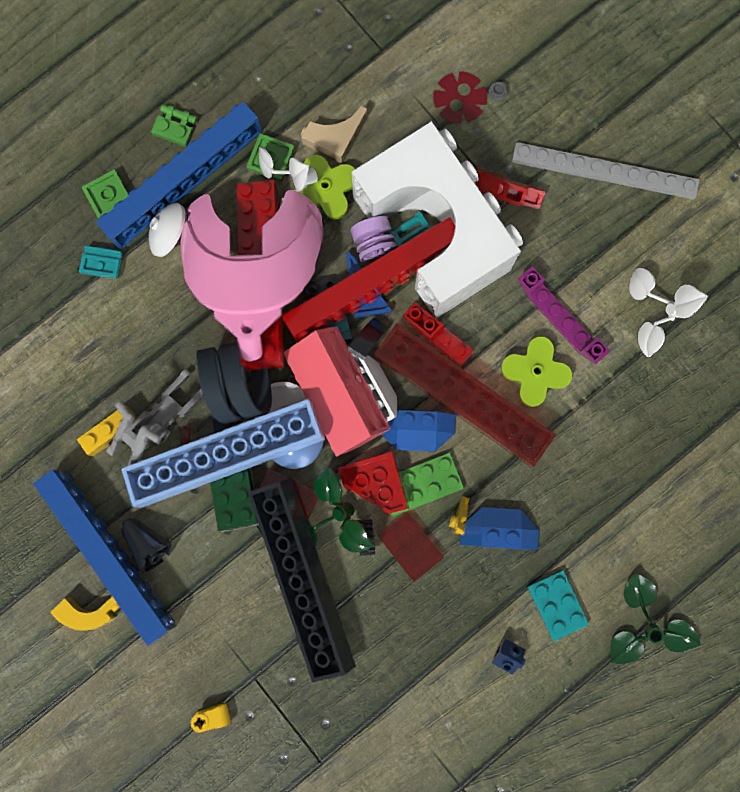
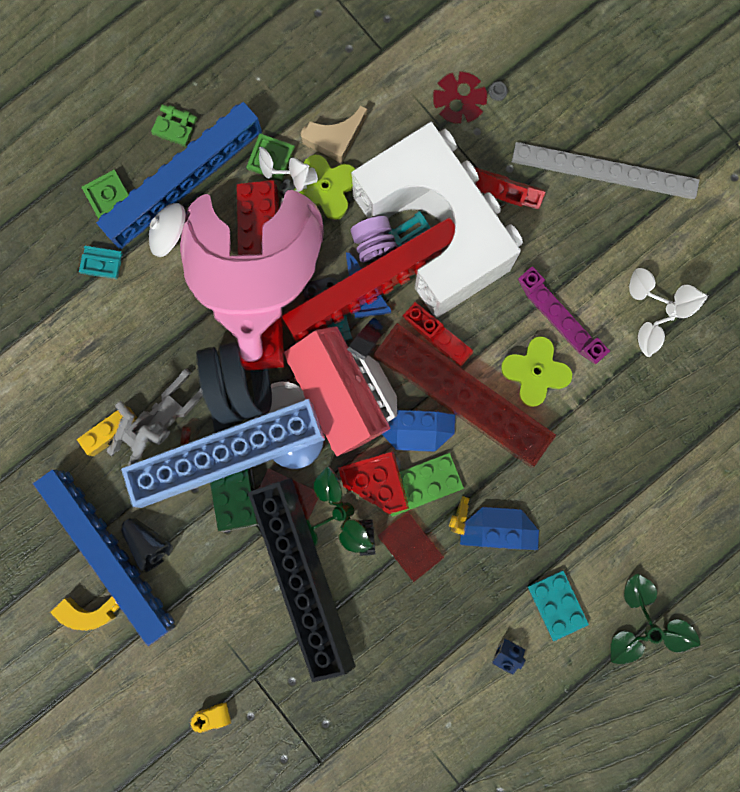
(285, 186): none -> dark grey plate

